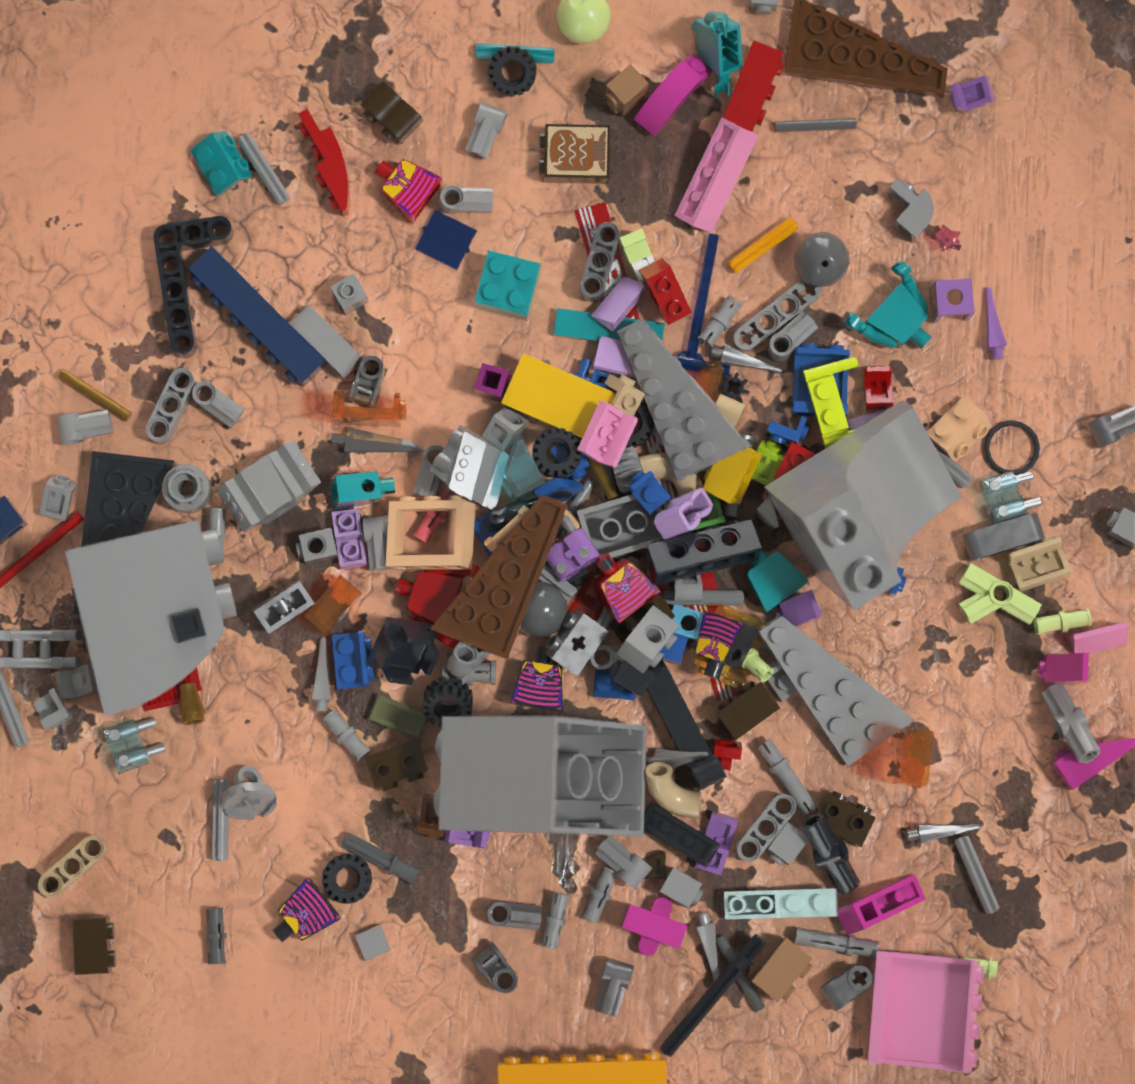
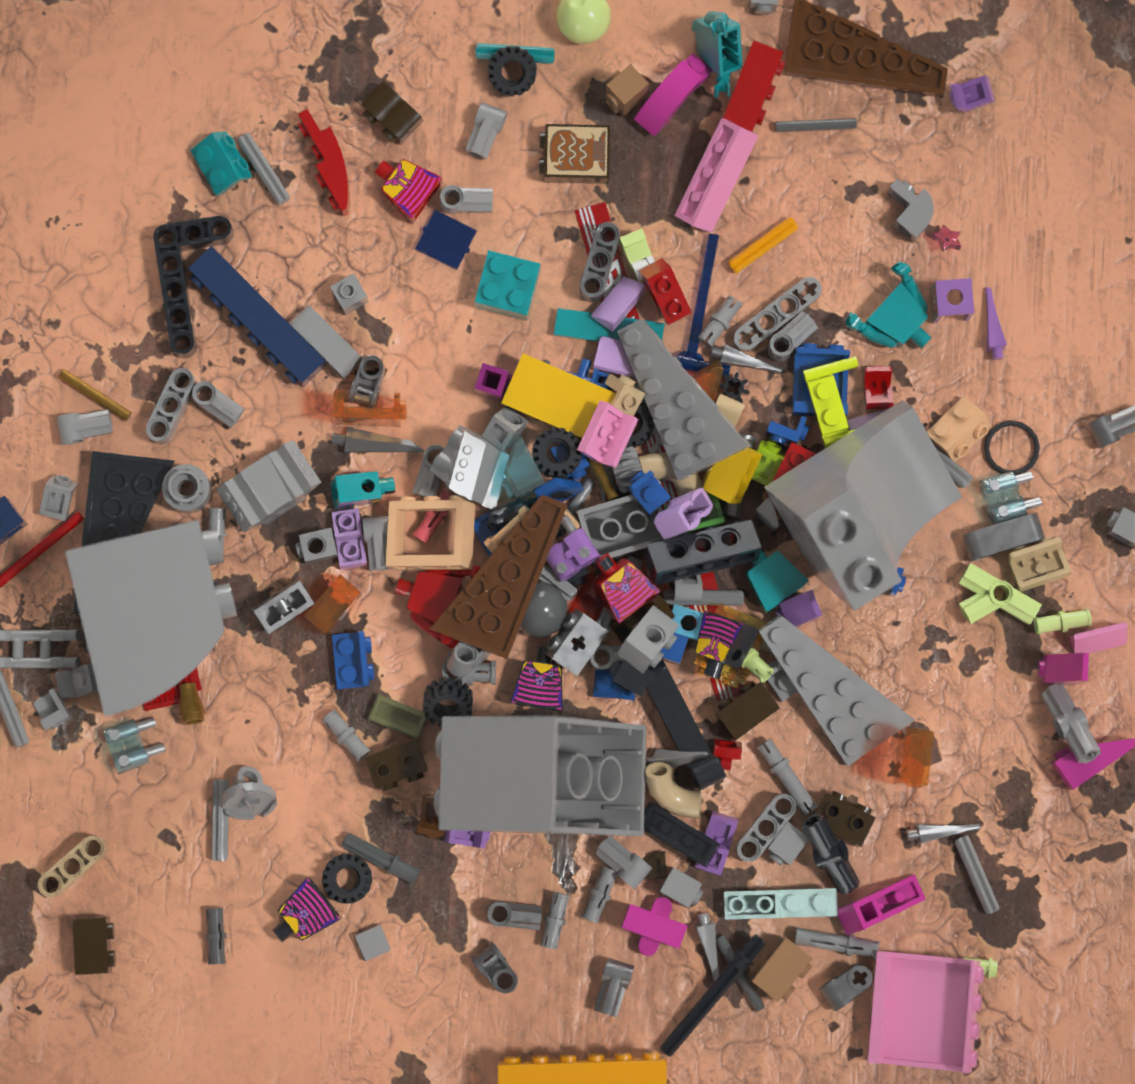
(188, 625): black tile -> none
(321, 690): light grey piece -> none
(404, 649): black panel -> none
(821, 259): dark grey piece -> none

